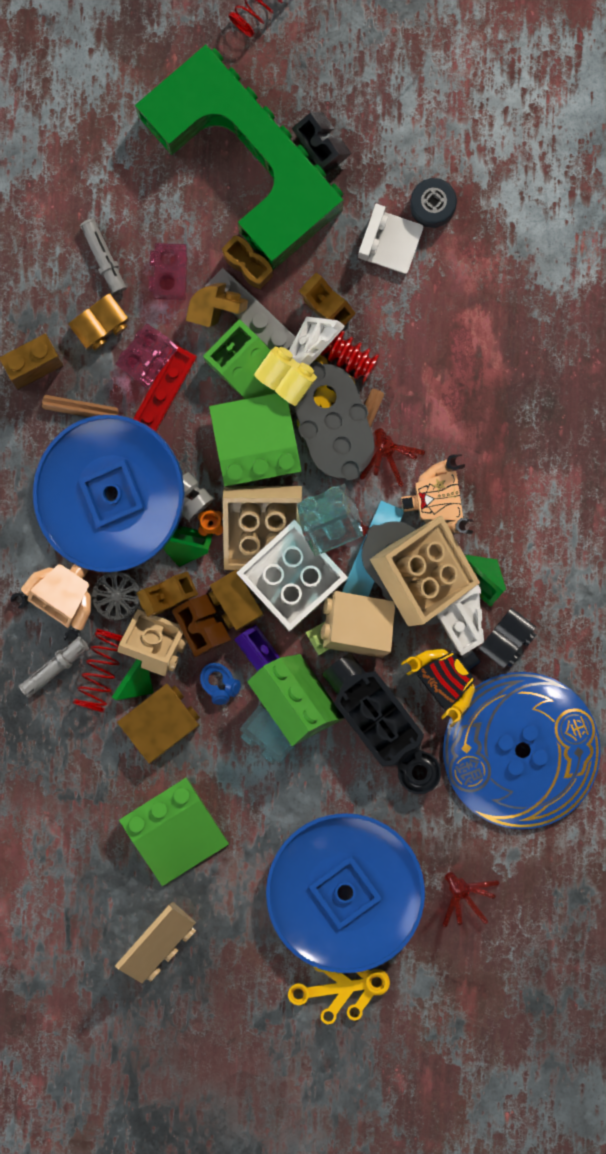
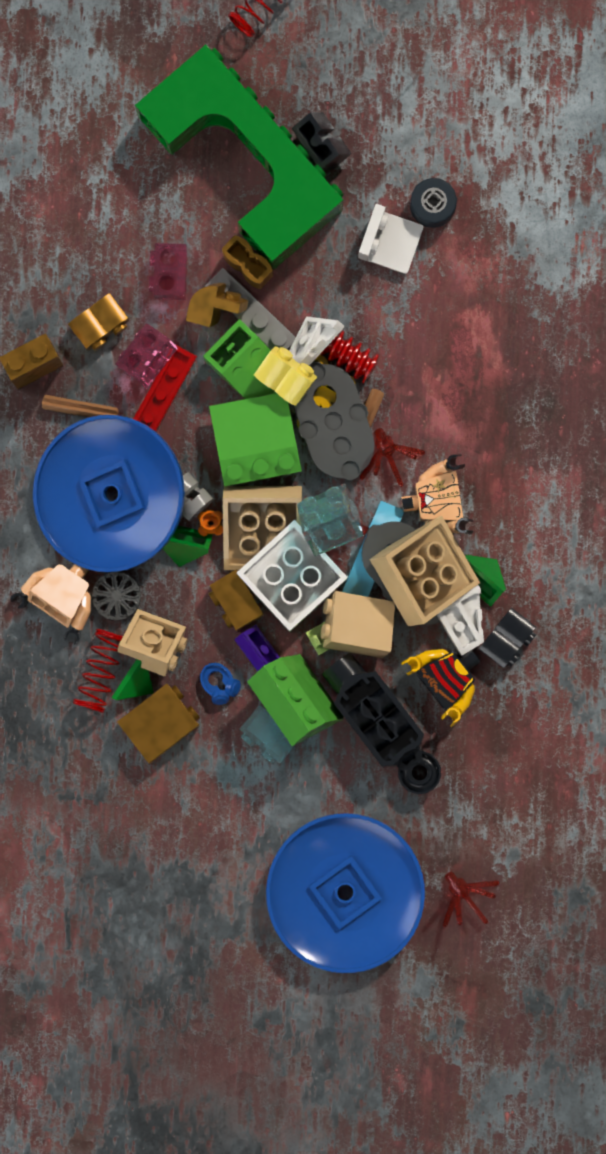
(62, 660): light grey pin -> none
(107, 265): light grey pin -> none
(157, 944): tan slope -> none
(167, 594): pearl gold brick -> none
(174, 831): bright green slope -> none
(200, 626): reddish brown brick -> none
(325, 301): pearl gold brick -> none
(345, 988): yellow plant -> none
(515, 789): blue dish -> none

